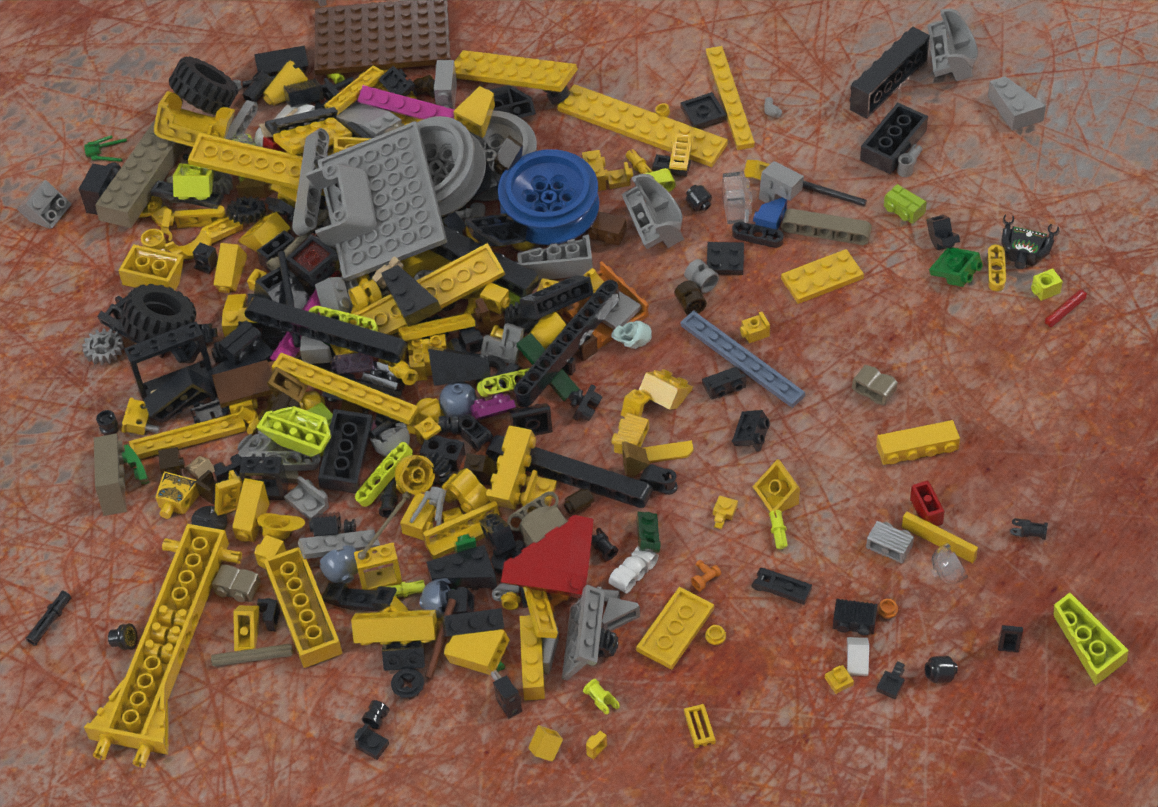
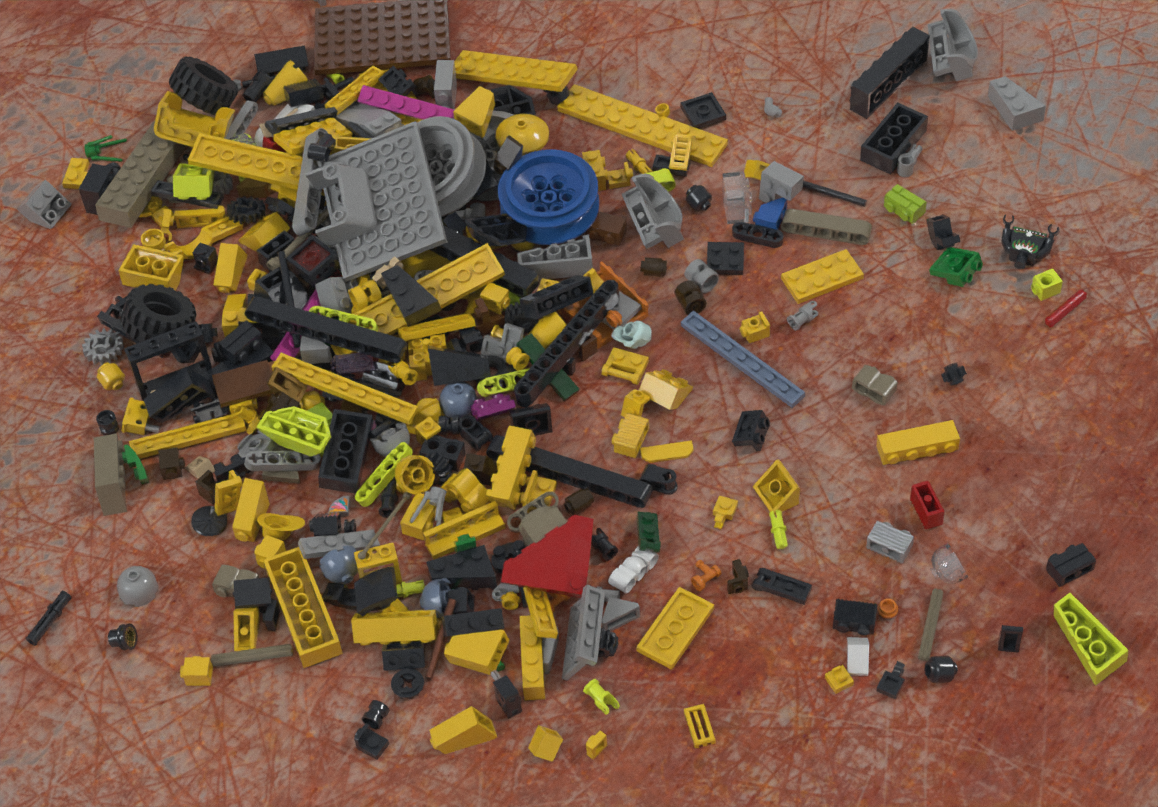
(75, 173): none -> yellow plate
(110, 376): none -> yellow head
(137, 586): none -> light grey cylinder
(139, 705): yellow brick -> none
(175, 494): yellow torso -> none
(197, 671): none -> yellow brick
(252, 593): none -> black piece
(271, 466): black window -> none
(307, 499): light grey bracket -> none
(321, 150): none -> black piece
(340, 505): none -> tile
(375, 590): none -> black slope
(462, 731): none -> yellow slope
(497, 533): black brick -> none
(517, 358): none -> yellow wheel
(526, 129): none -> yellow dish
(578, 399): black hips -> none
(614, 318): none -> orange plate
(627, 362): none -> yellow plate
(634, 459): pearl gold slope -> none
(653, 266): none -> dark brown brick
(715, 635): yellow plate -> none
(724, 383): black bracket -> none
(730, 98): yellow plate -> none
(740, 579): none -> dark brown bracket
(804, 315): none -> light grey piece
(930, 625): none -> dark tan axle
(939, 536): yellow tile -> none
(953, 374): none -> black gear
(991, 261): yellow beam -> none
(1029, 528): black piece -> none
(1070, 564): none -> black brick

